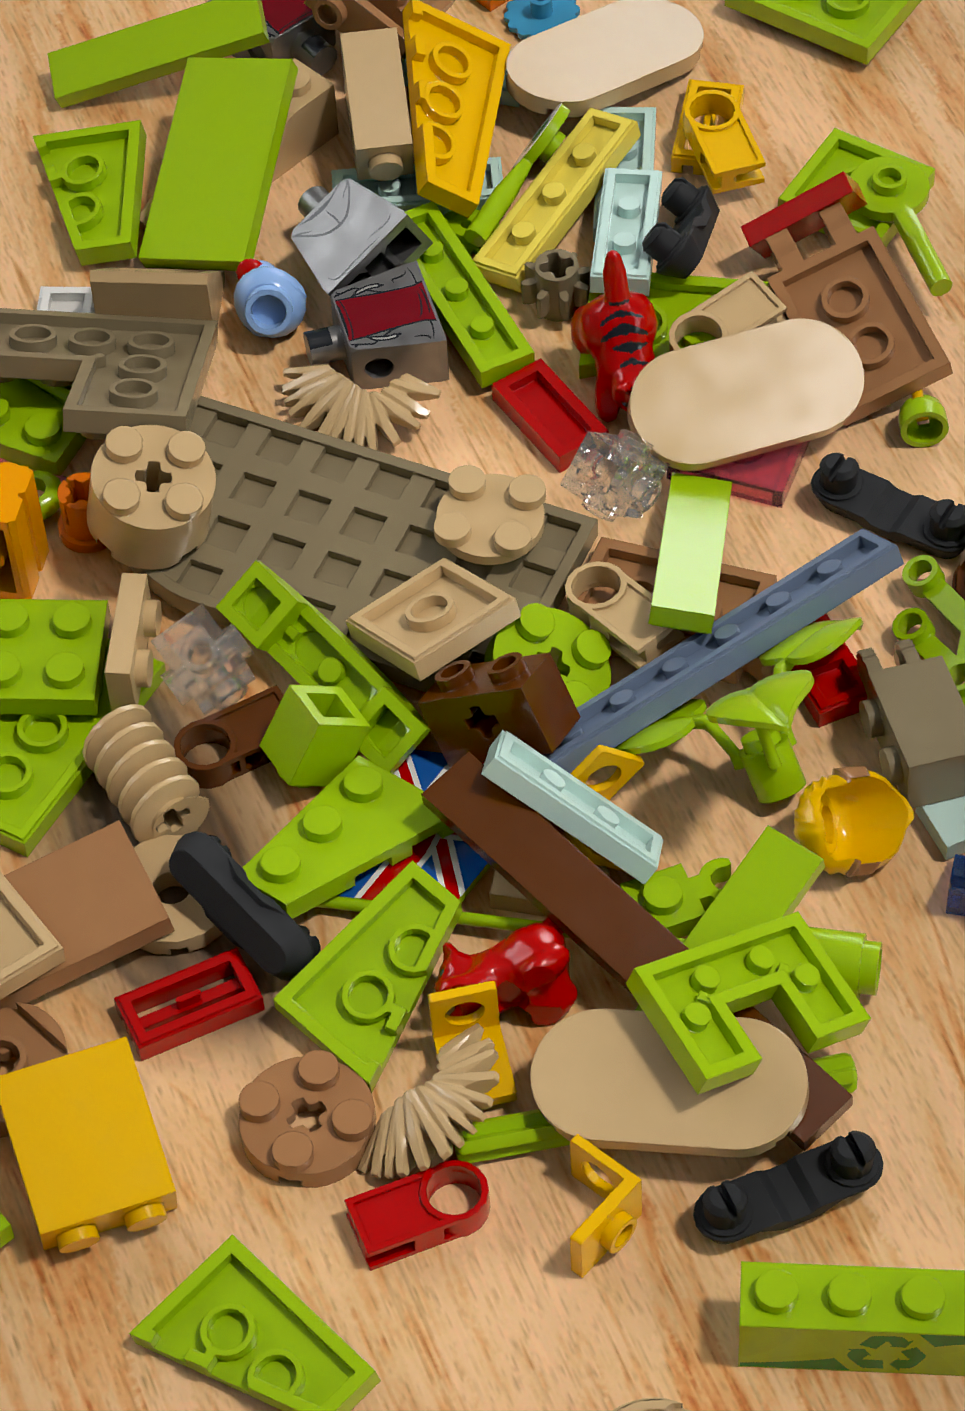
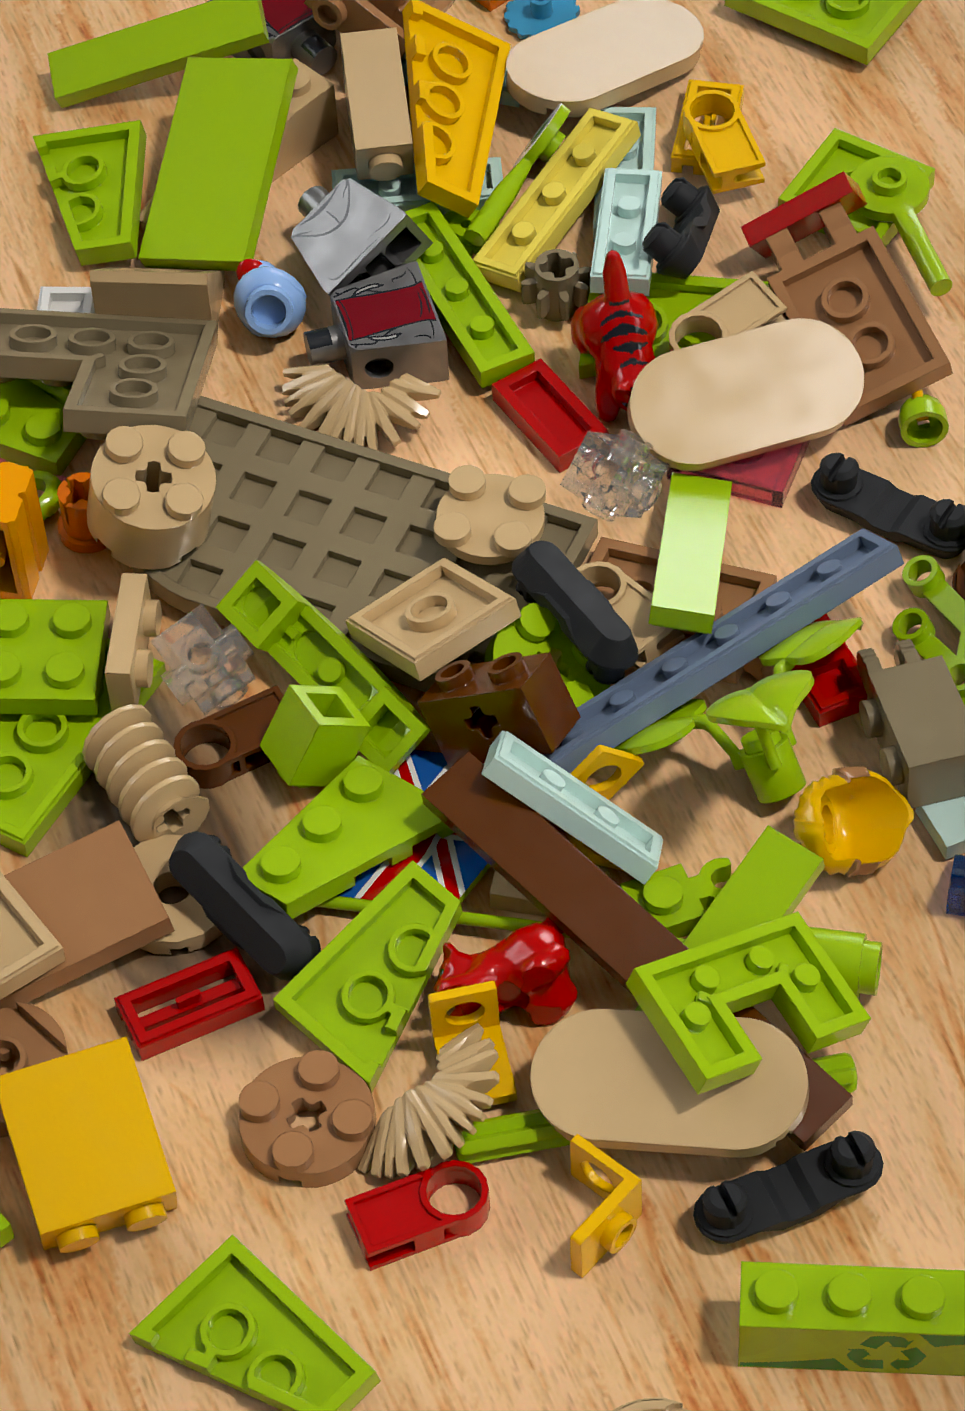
(581, 610): none -> black piece

